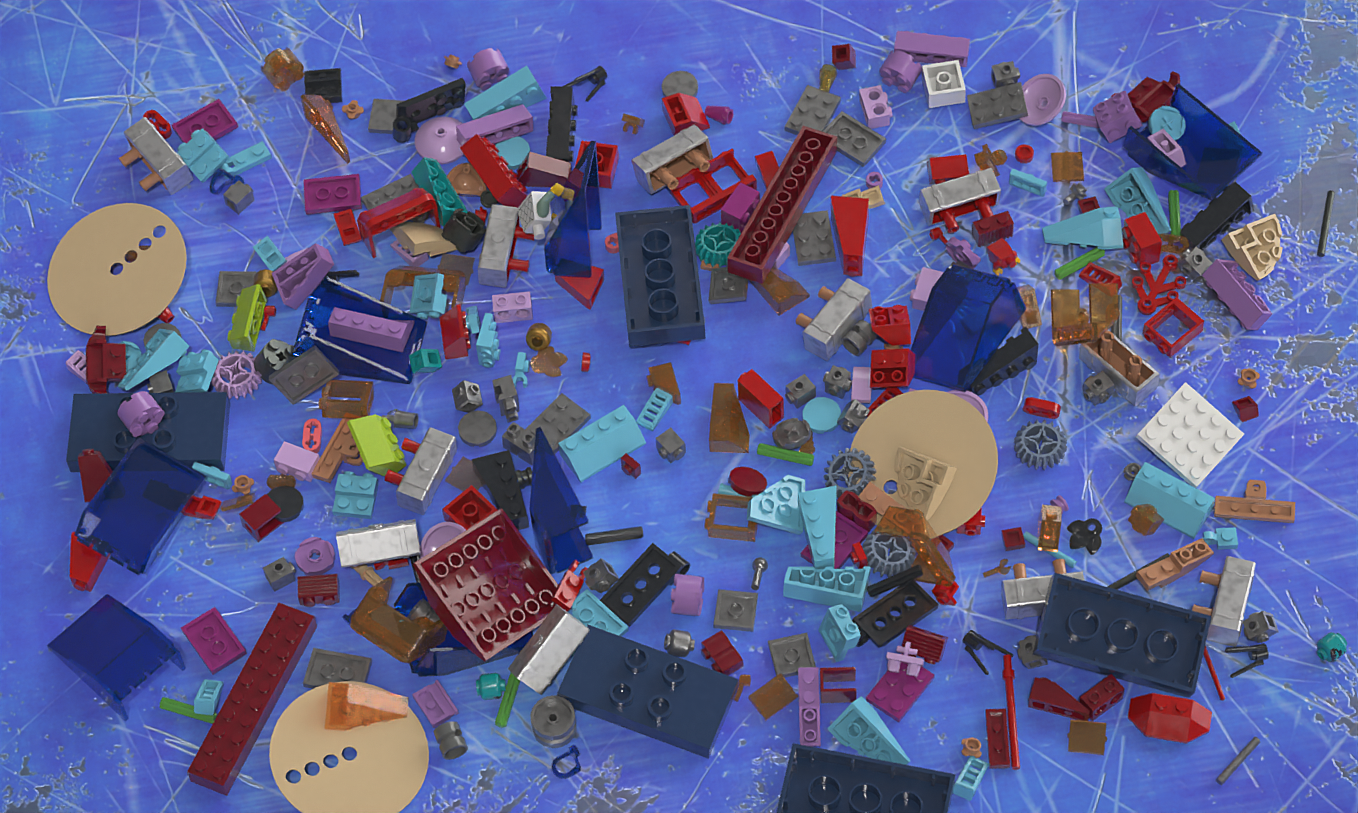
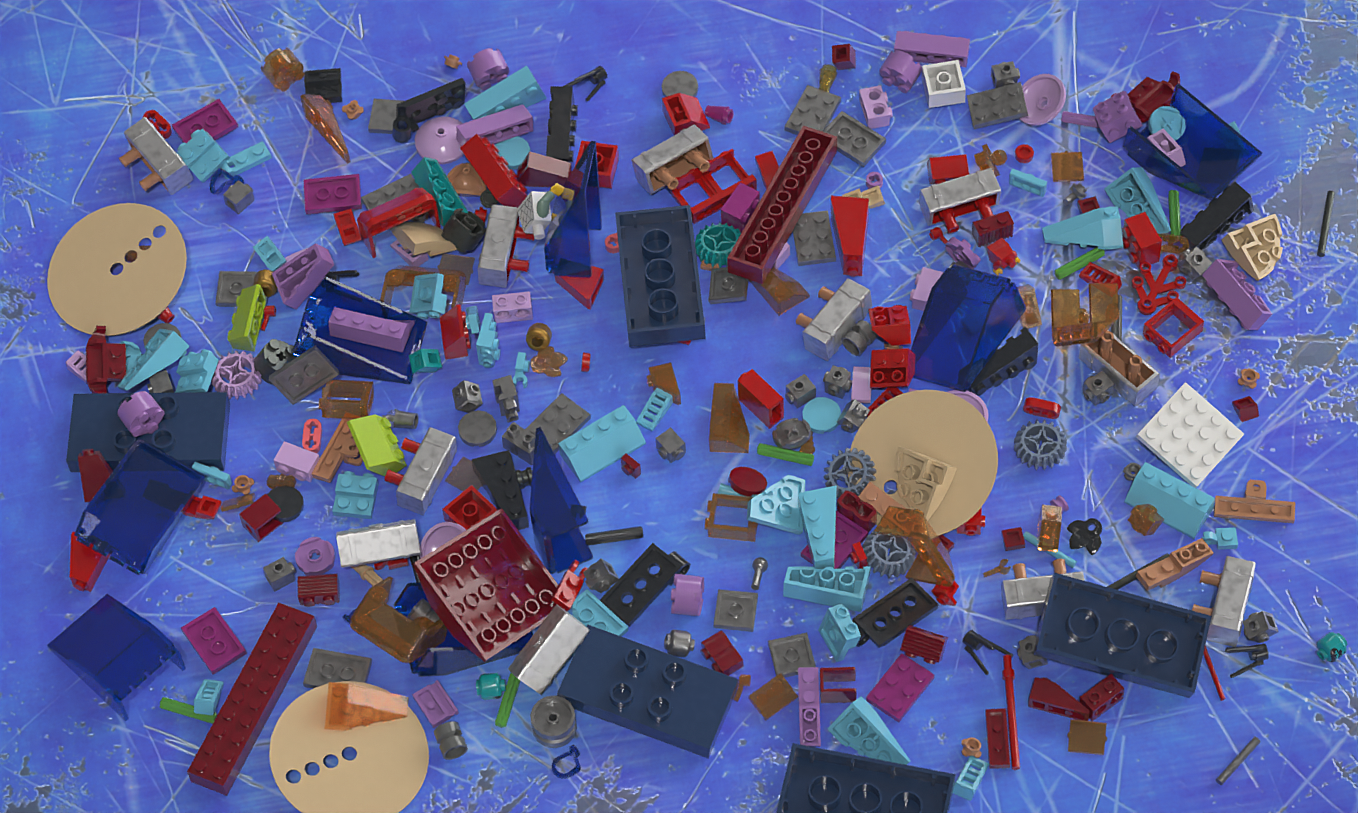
(632, 121): clear orange tile -> none
(895, 580): black axle -> none
(895, 660): lavender hips -> none
(1169, 717): red wedge -> none

